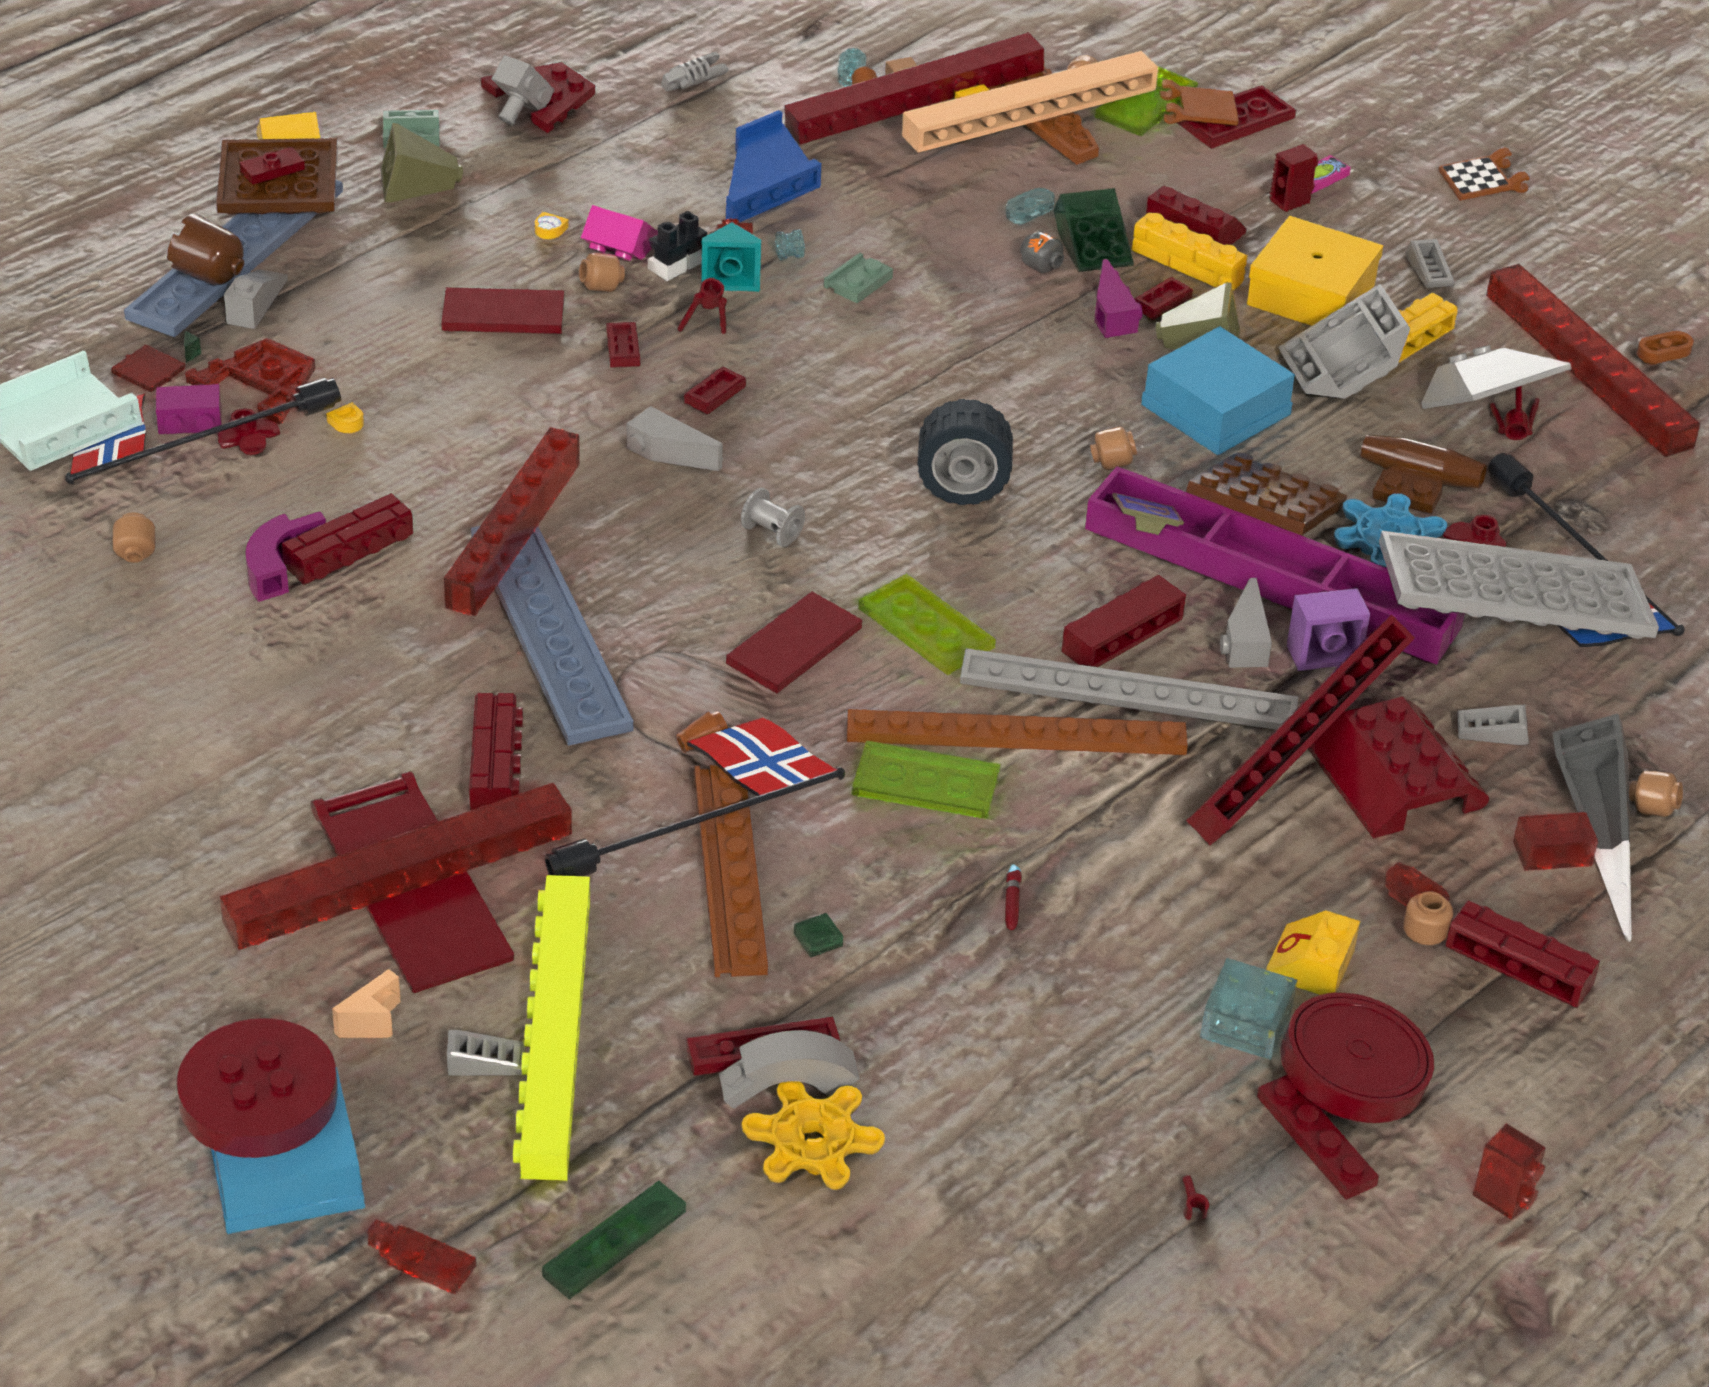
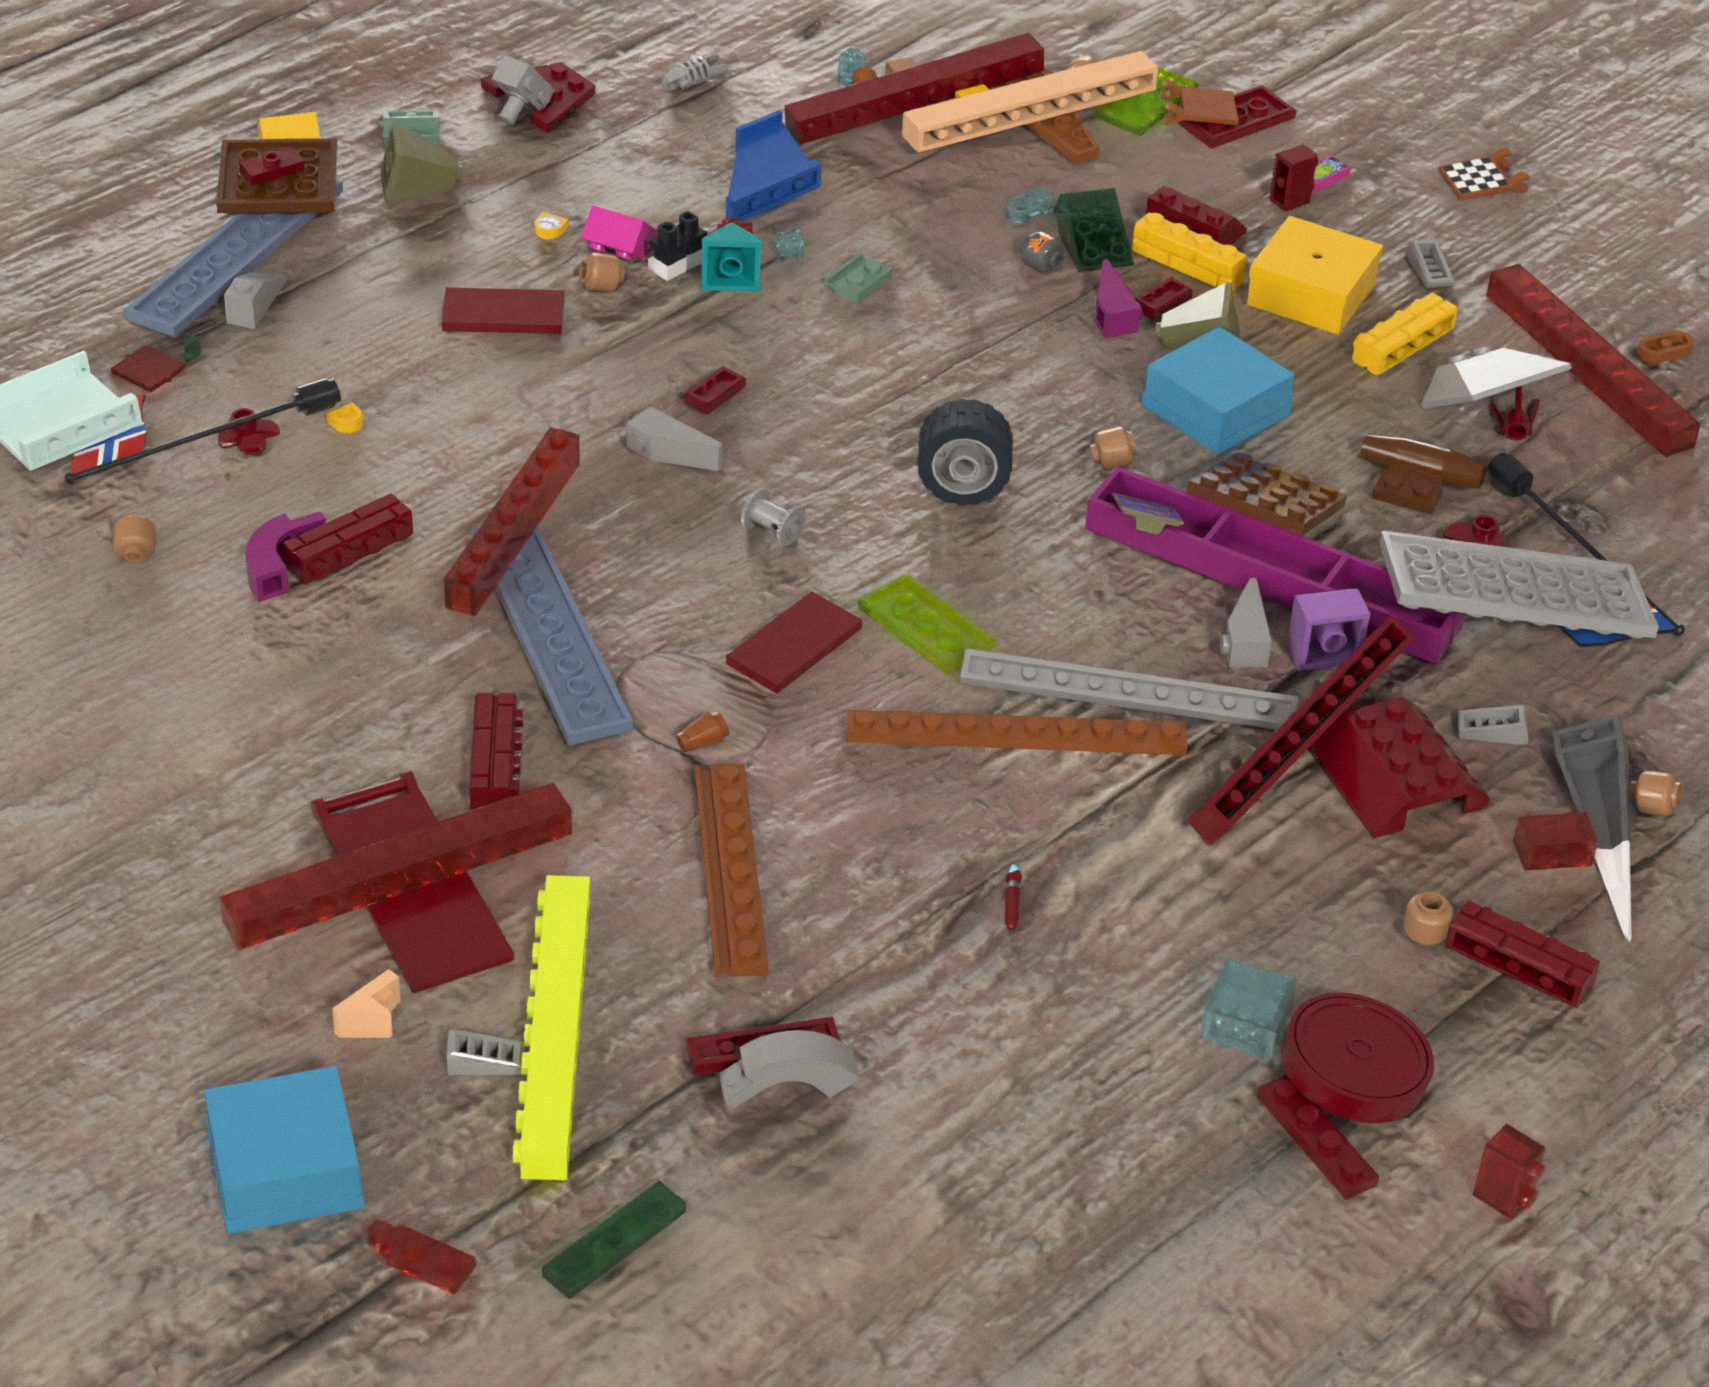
(188, 408): magenta brick -> none
(206, 251): reddish brown cylinder -> none
(257, 1087): dark red brick -> none
(265, 367): clear red wing -> none
(623, 344): dark red plate -> none
(709, 297): dark red plant -> none
(752, 754): flag -> none
(809, 1115): yellow plate -> none
(818, 935): clear green plate -> none
(926, 779): clear neon green tile -> none
(1123, 622): dark red brick -> none
(1193, 1199): dark red hand -> none
(1316, 951): yellow slope -> none
(1348, 346): light grey slope -> none
(1391, 518): dark azure plate -> none
(1406, 882): clear red bracket -> none

